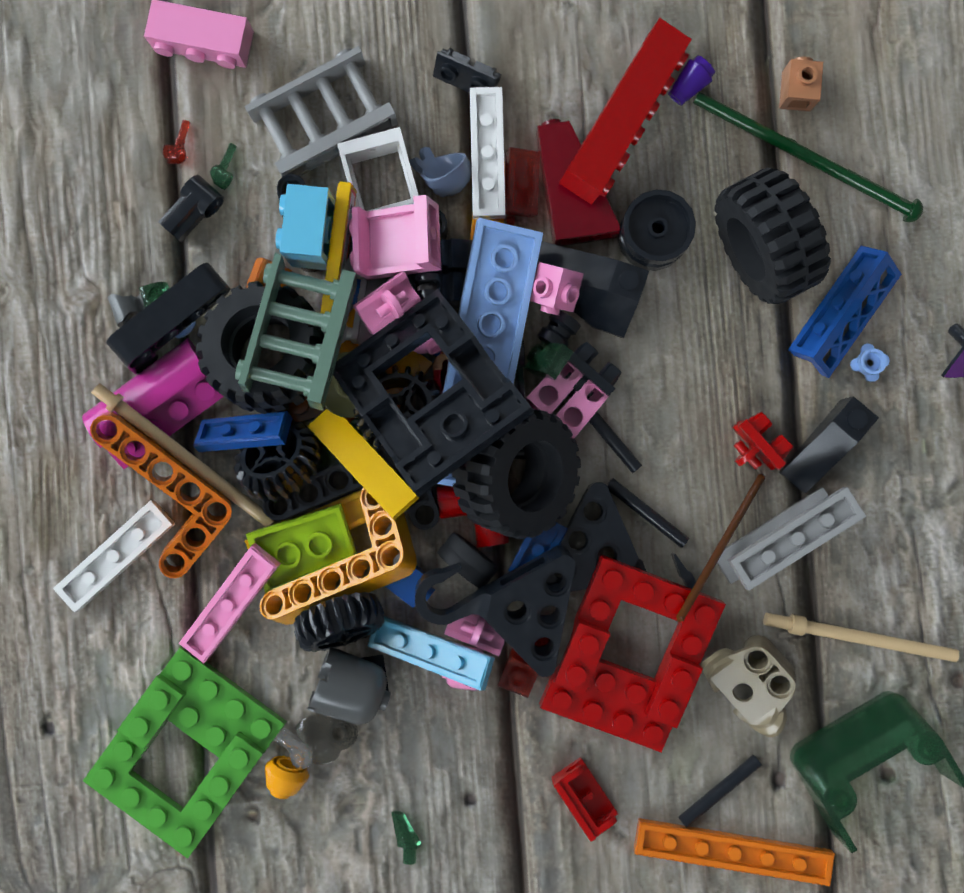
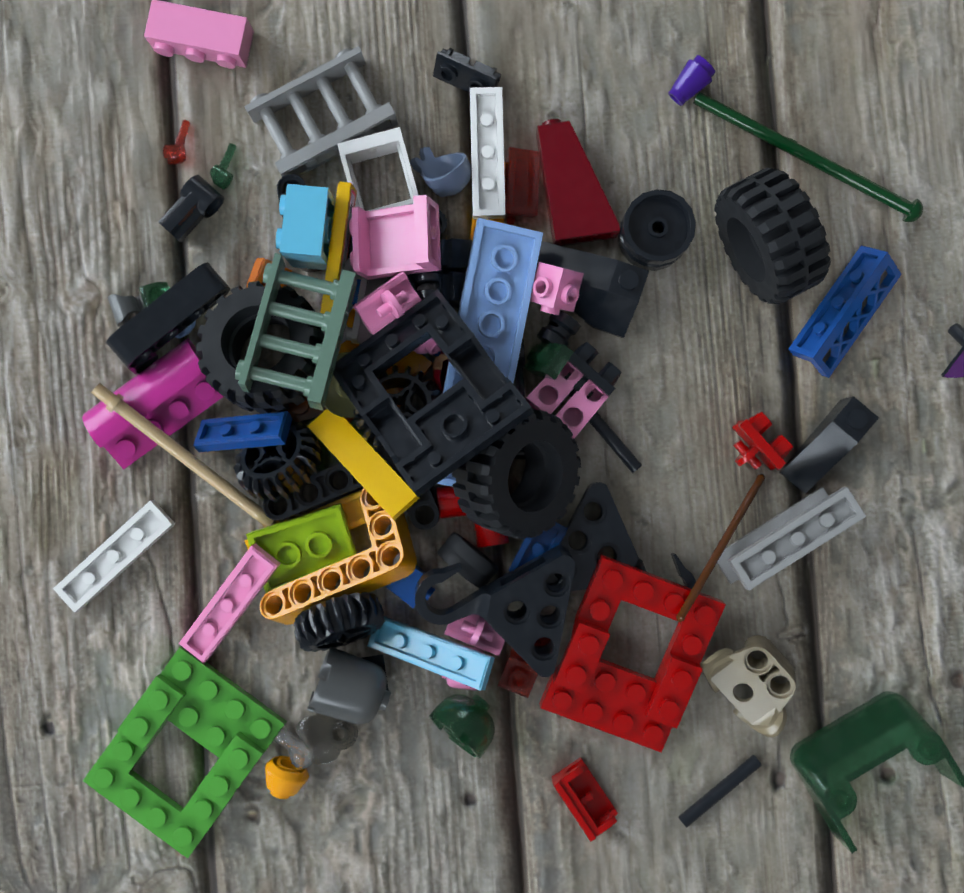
(171, 485): orange beam -> none
(405, 837): clear green bar -> none
(465, 722): none -> clear green cylinder
(625, 112): red brick -> none
(647, 513): black bar -> none
(734, 852): orange tile -> none
(800, 625): tan bar -> none
(801, 84): nougat brick -> none
(878, 359): light blue plate -> none

